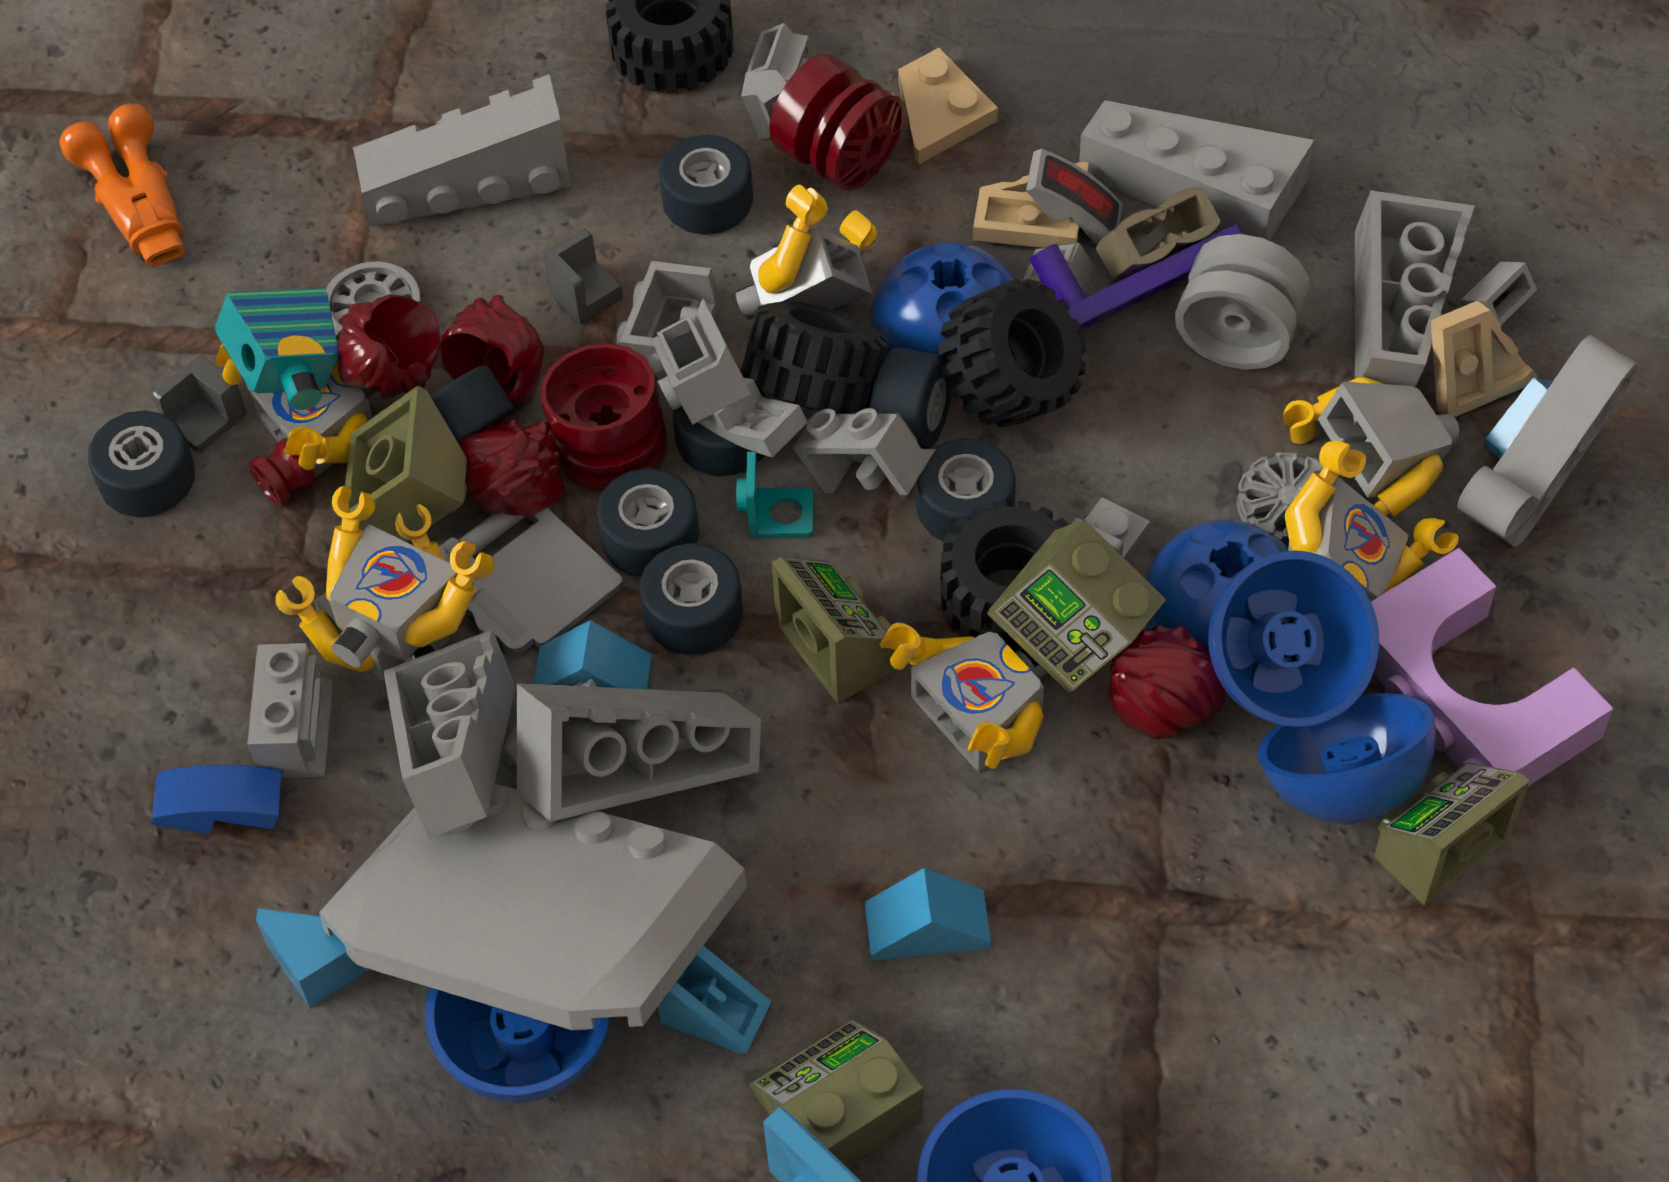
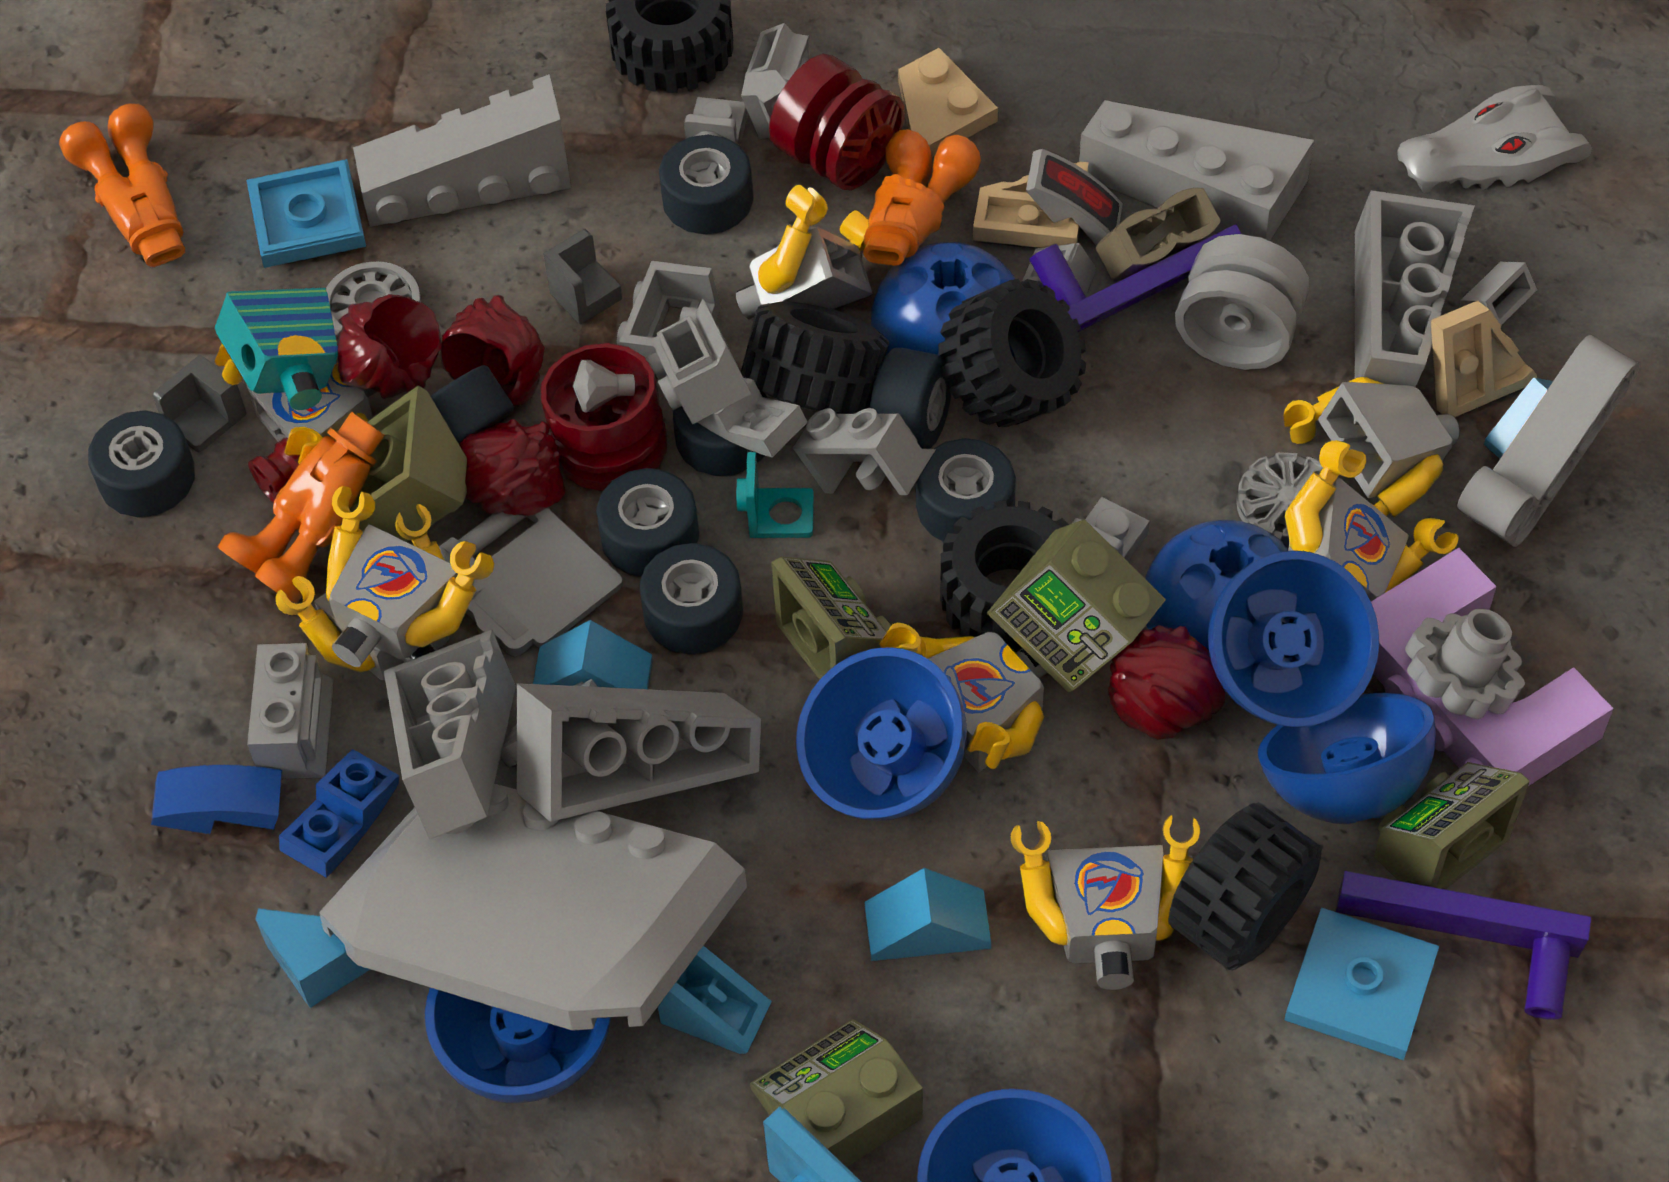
(305, 213): none -> dark azure plate
(308, 507): none -> orange piece
(343, 811): none -> blue slope
(598, 385): none -> light grey rock
(717, 118): none -> light grey bracket
(863, 717): none -> blue piece
(904, 206): none -> orange piece
(1104, 901): none -> torso
(1244, 885): none -> black tyre
(1361, 983): none -> dark azure plate
(1466, 662): none -> light grey plant
(1500, 139): none -> light grey animal
(1548, 932): none -> dark purple piece

